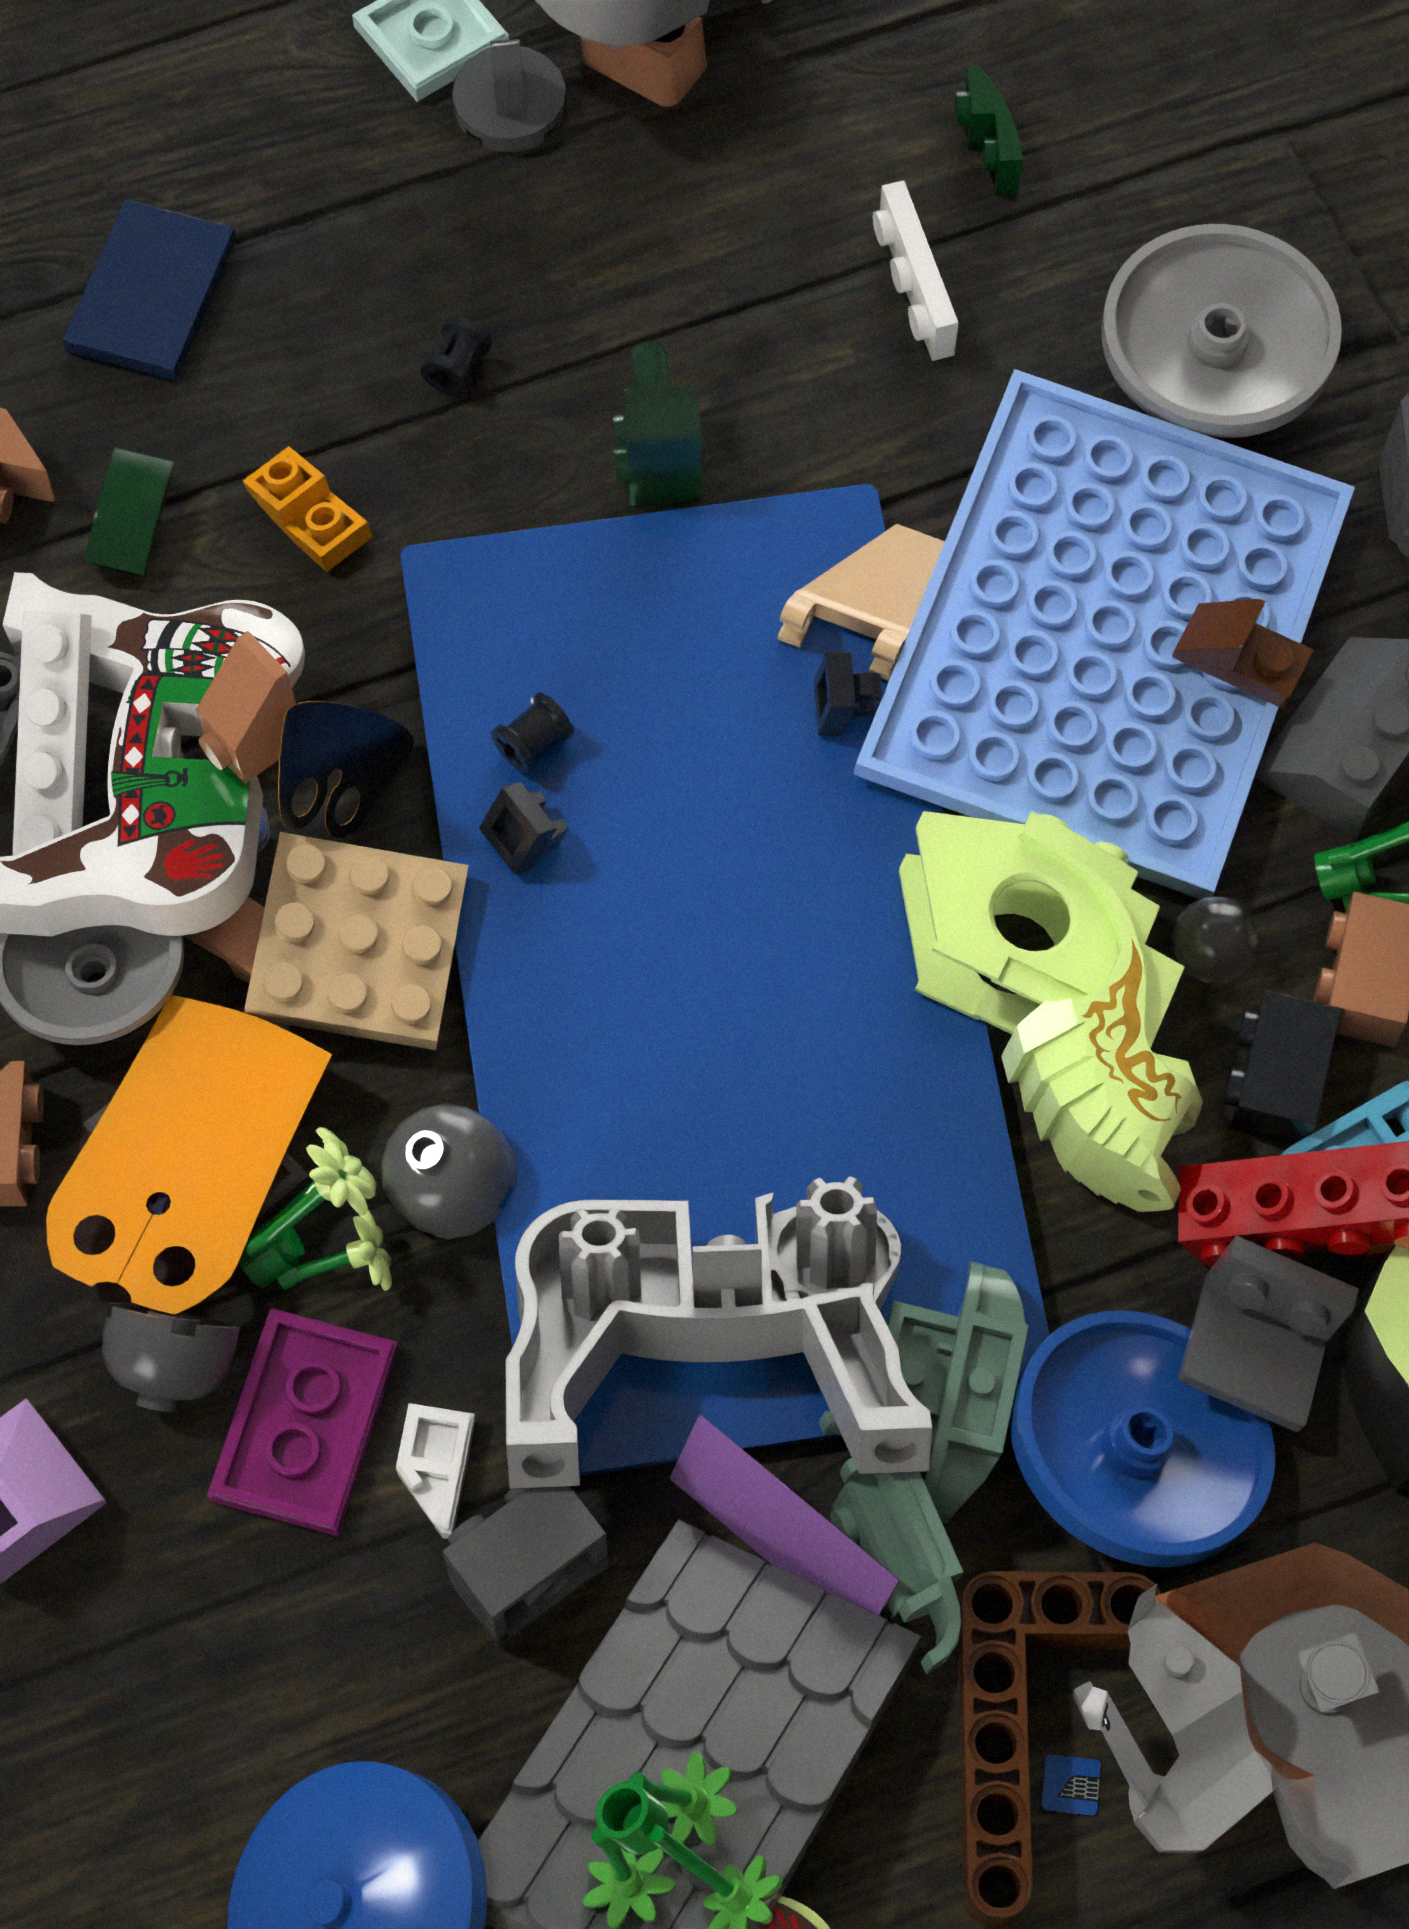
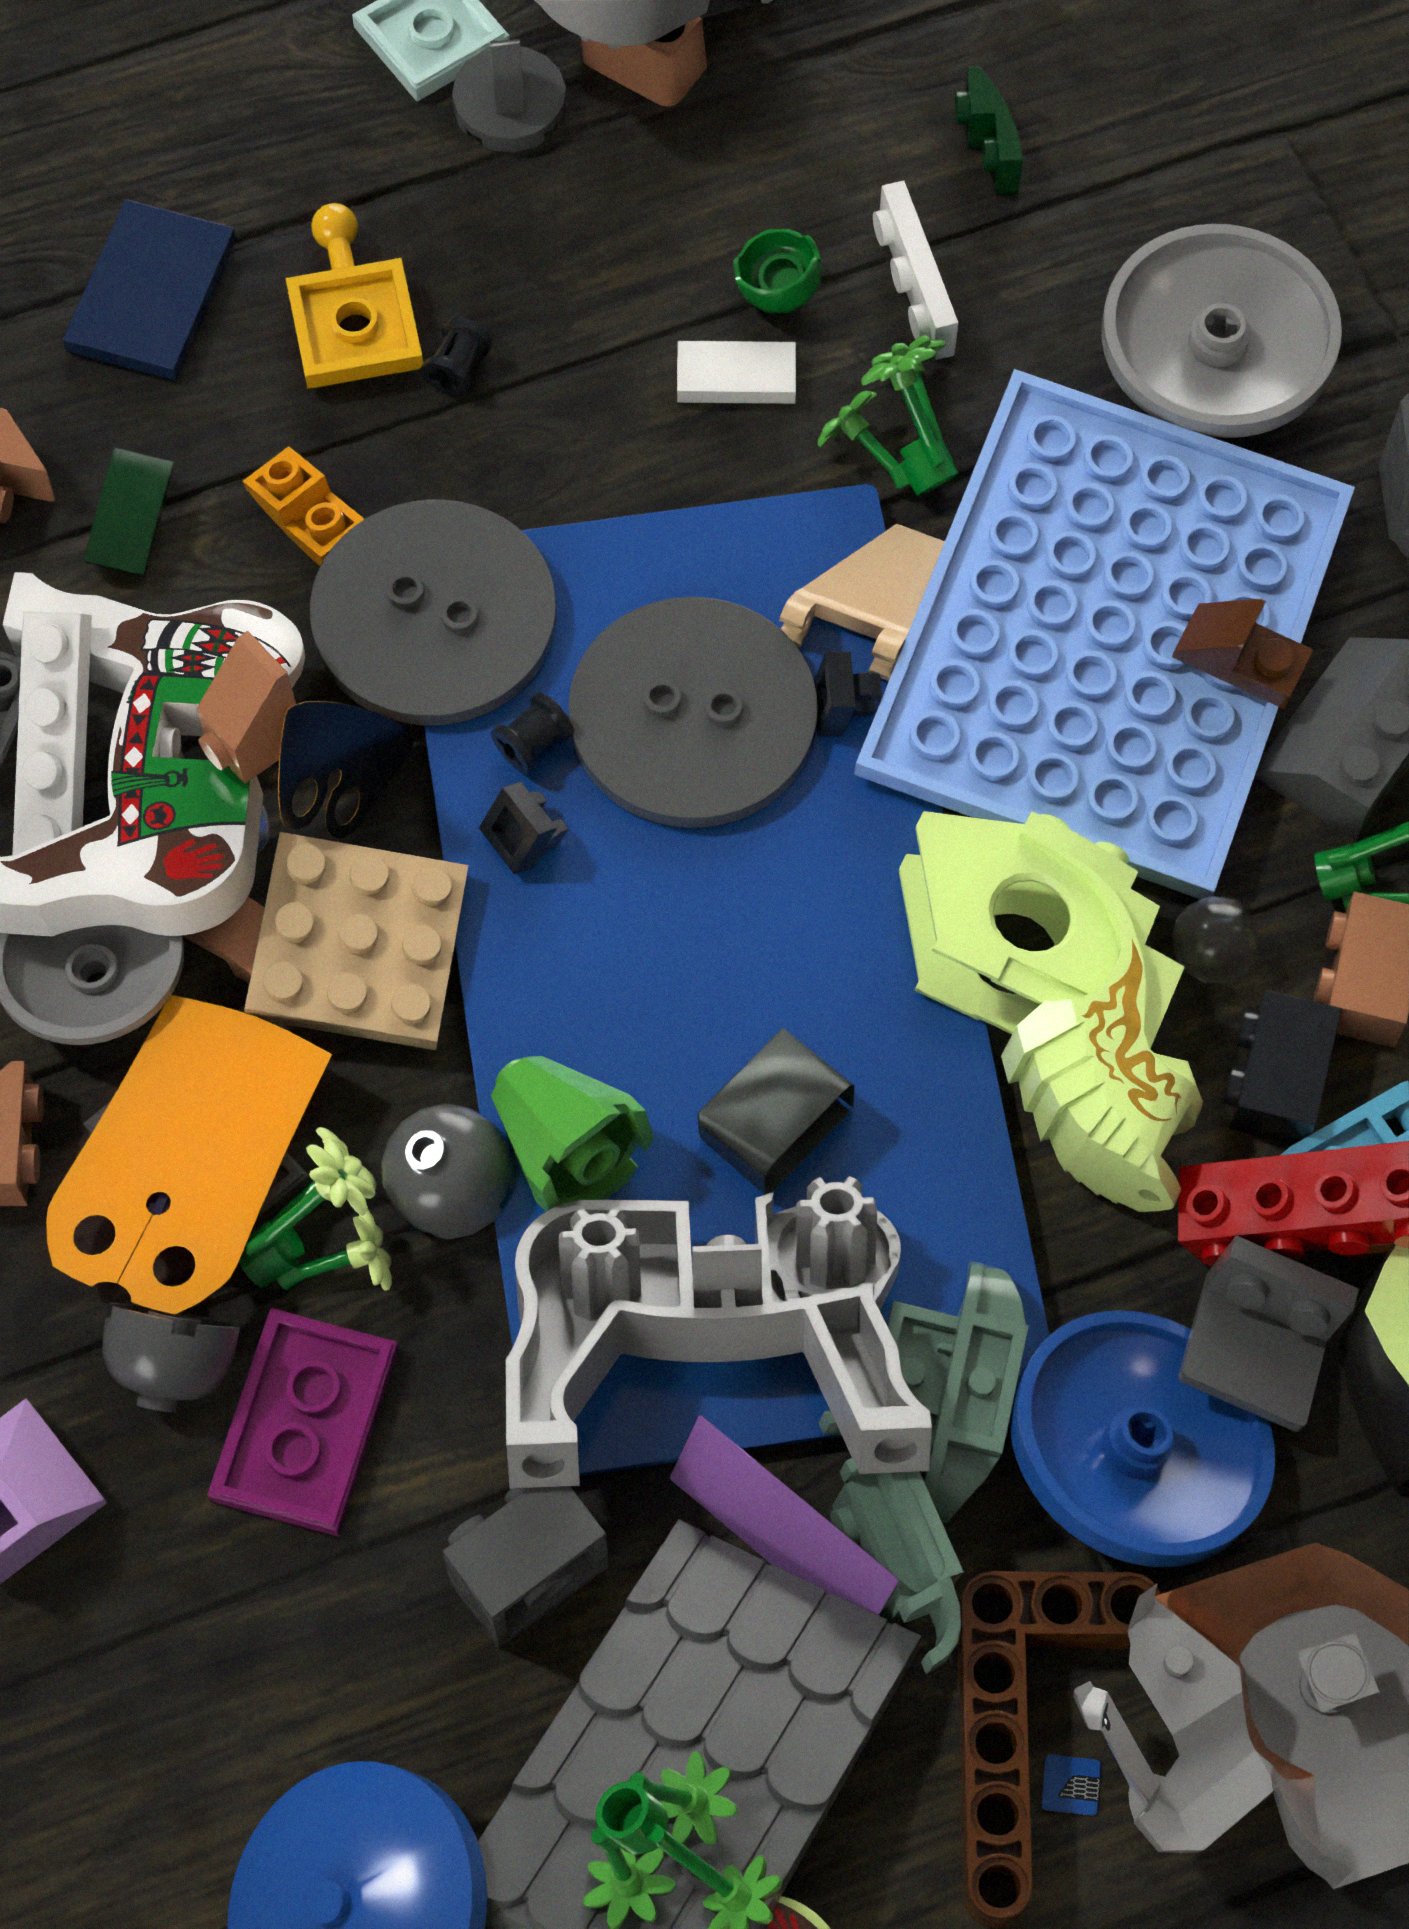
(368, 290): none -> yellow plate
(433, 612): none -> dark grey plate
(435, 1461): white tile -> none
(569, 1130): none -> bright green cone
(658, 433): clear green brick -> none
(693, 712): none -> dark grey plate
(736, 372): none -> white tile
(775, 1111): none -> pearl dark grey piece
(778, 270): none -> green hair
(926, 460): none -> plant

